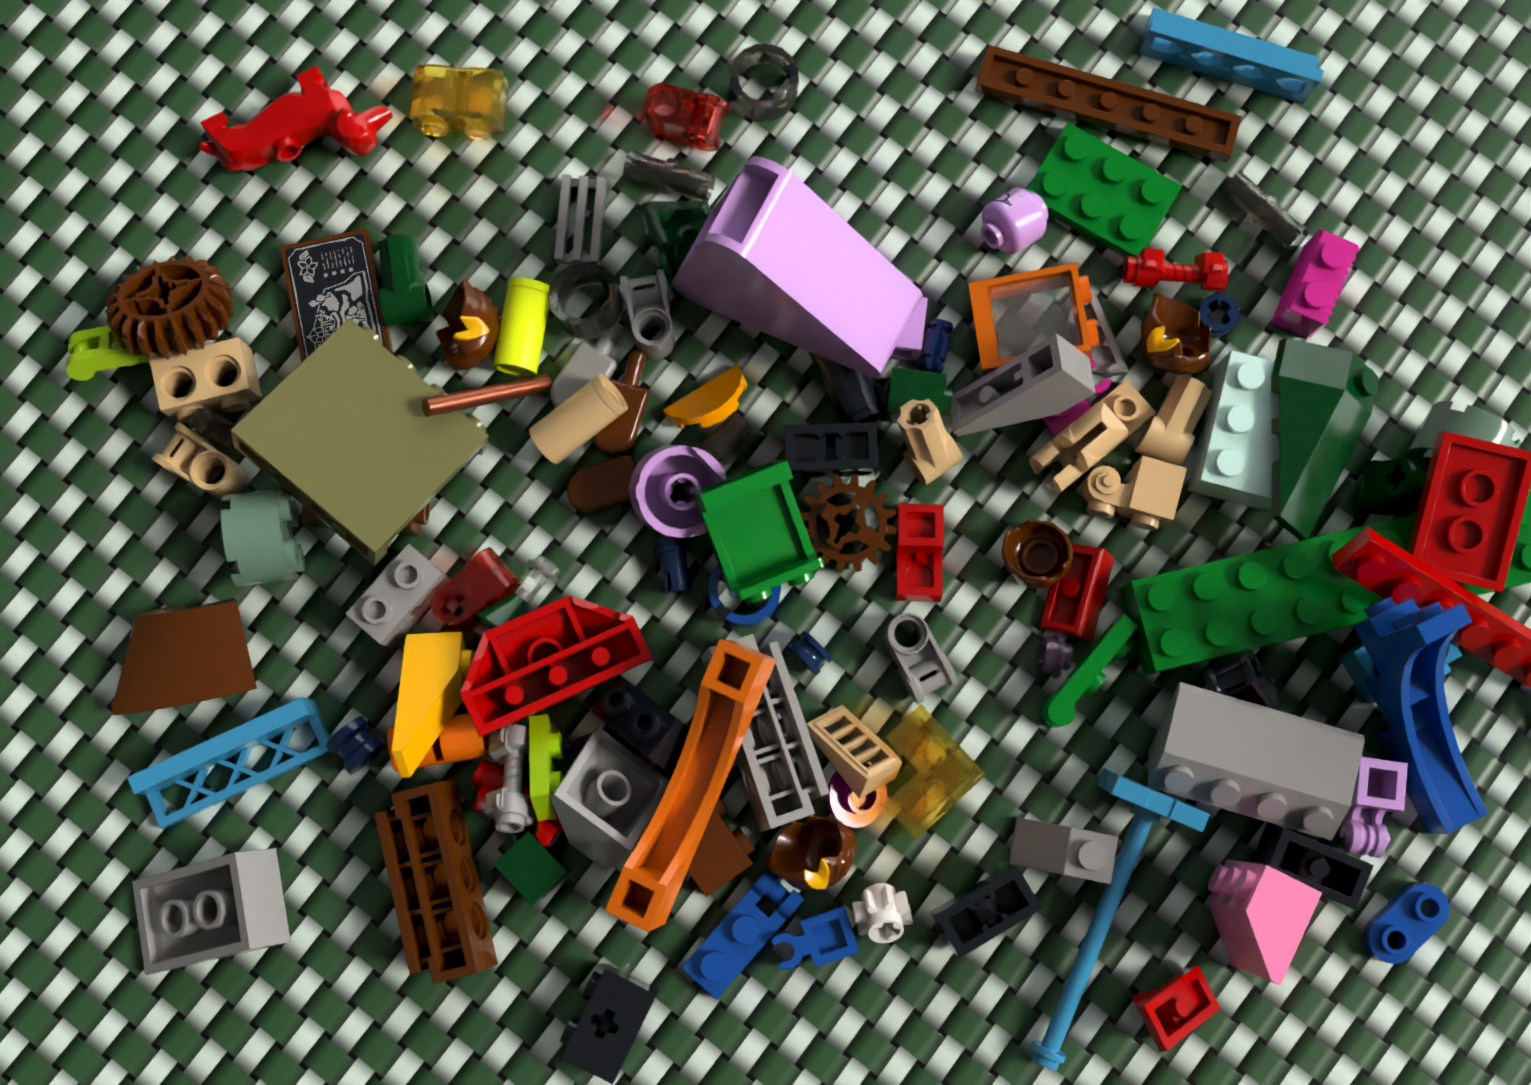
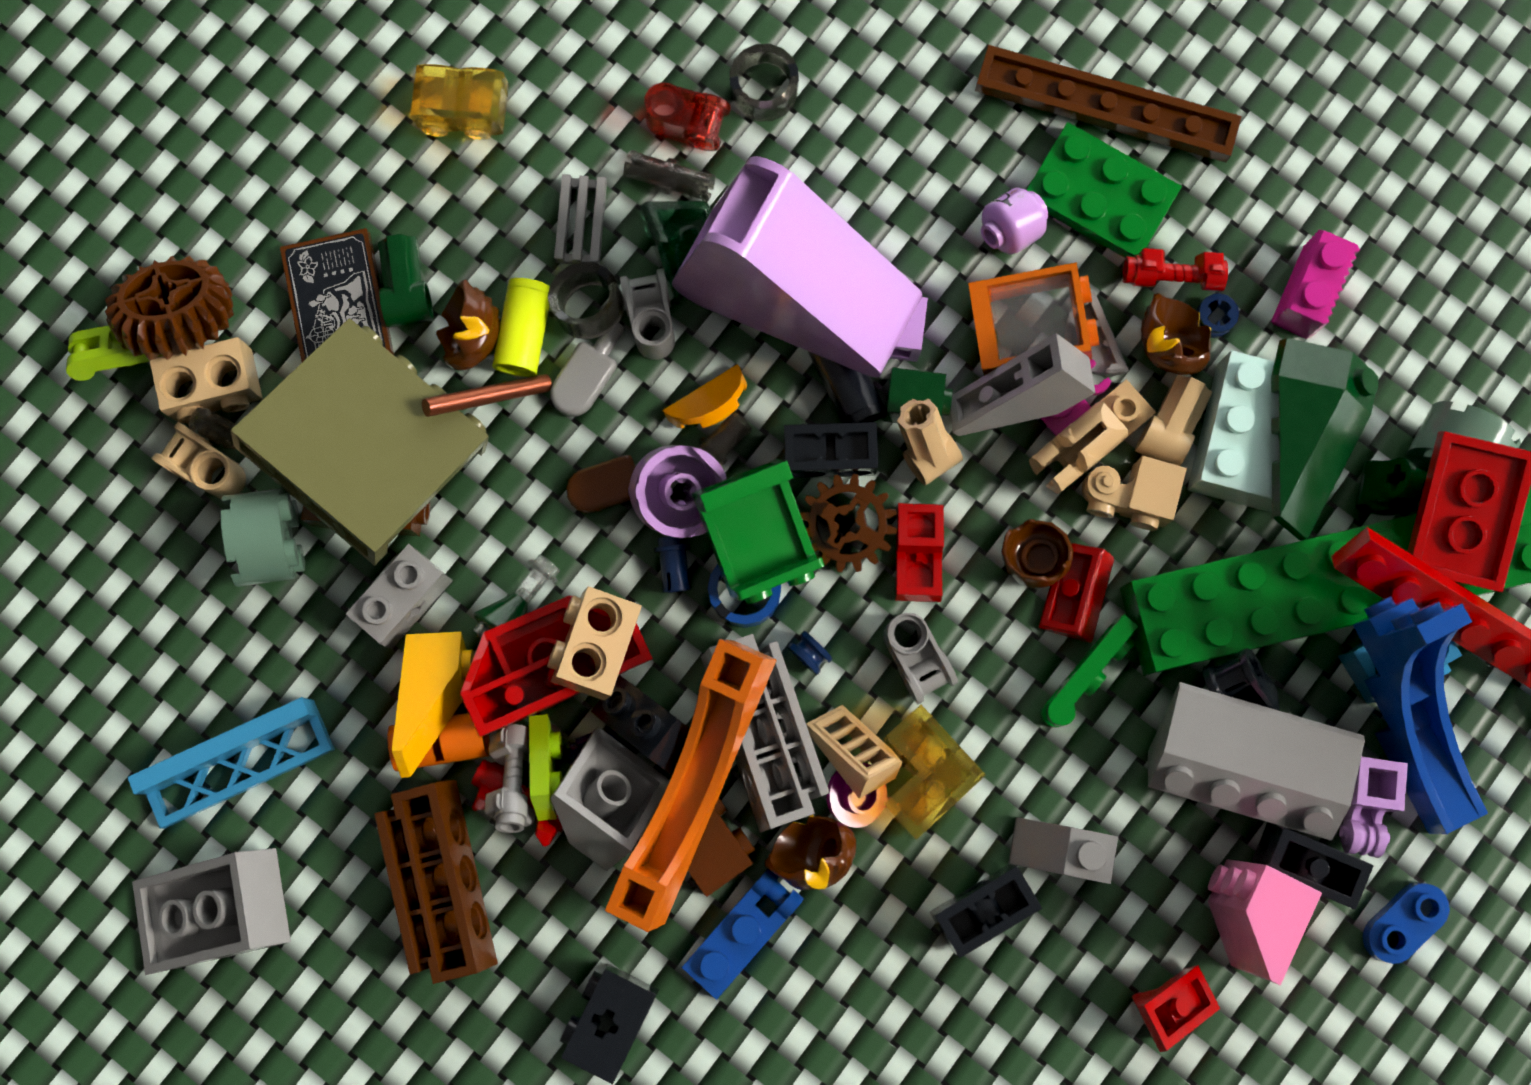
(184, 658): reddish brown slope -> none
(292, 123): red animal -> none
(356, 745): dark blue wheel -> none
(477, 585): clear red piece -> none
(530, 866): dark green brick -> none
(578, 419): tan pin -> none
(604, 647): none -> tan brick
(622, 432): reddish brown piece -> none
(825, 937): blue plate -> none
(882, 913): white gear -> none
(936, 346): dark blue piece -> none
(1053, 655): clear purple plate -> none
(1148, 808): dark azure tile -> none
(1230, 56): dark azure fence -> none
(1263, 209): clear smoke pin -> none

